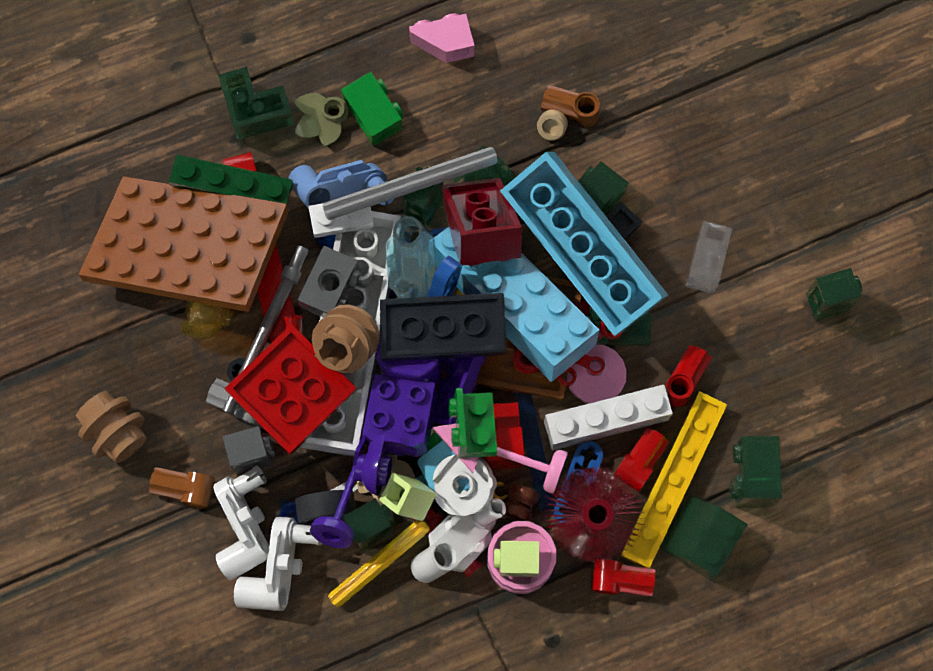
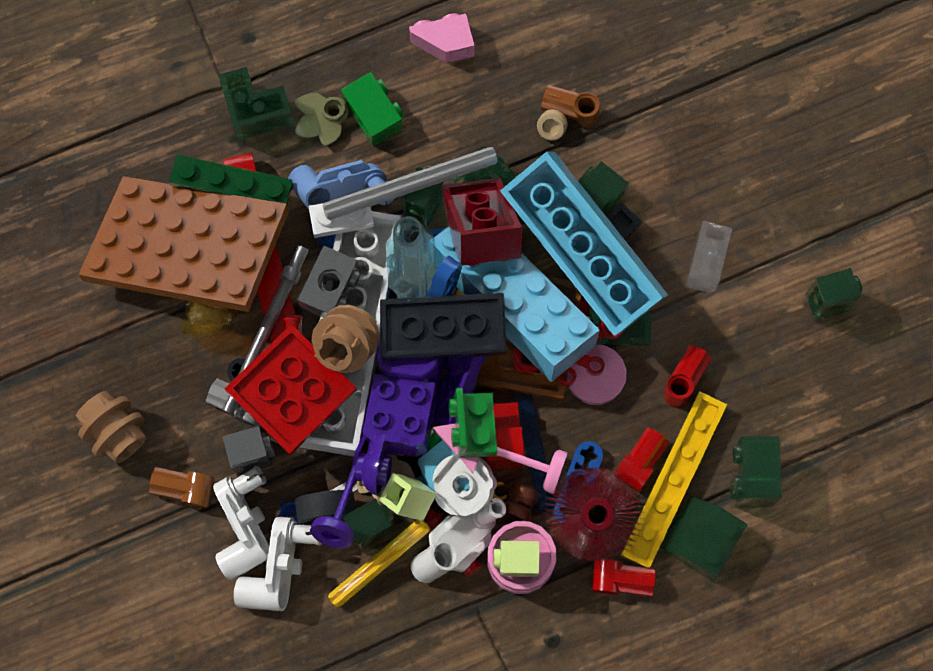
(607, 417): white brick -> none

